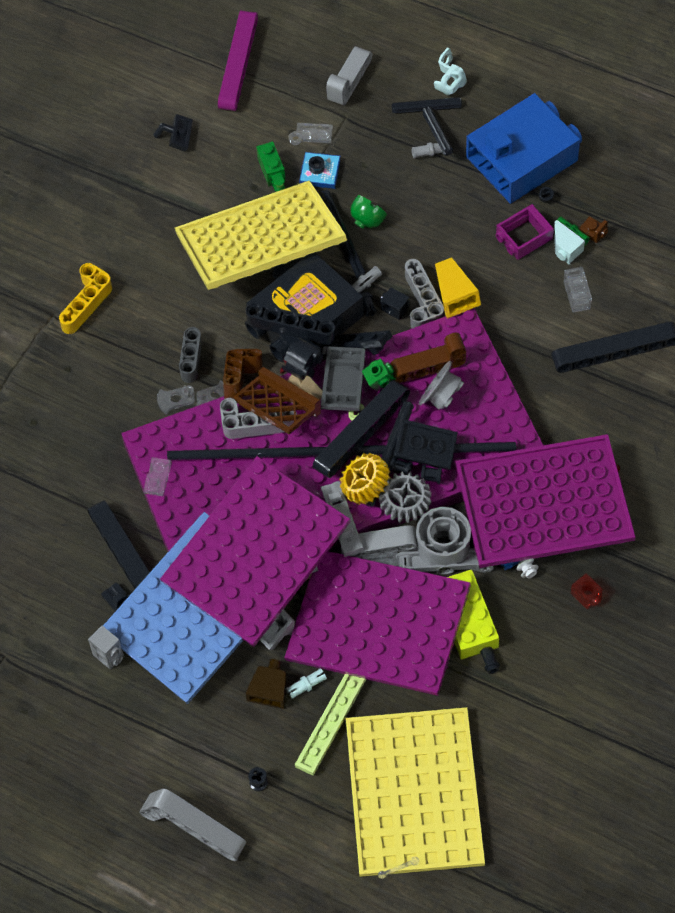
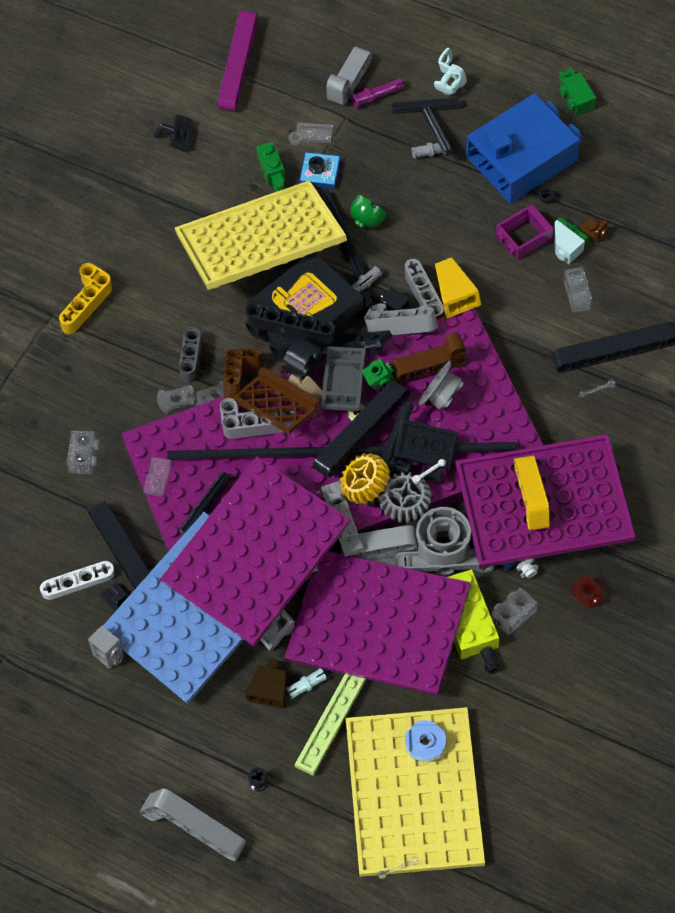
(76, 577): none -> white beam
(78, 452): none -> clear brick
(206, 501): none -> black axle
(369, 95): none -> magenta pin
(400, 321): none -> light grey beam
(416, 479): none -> white hinge
(425, 752): none -> light blue plate
(518, 614): none -> clear brick
(533, 492): none -> yellow beam
(577, 92): none -> green brick
(611, 384): none -> clear hinge

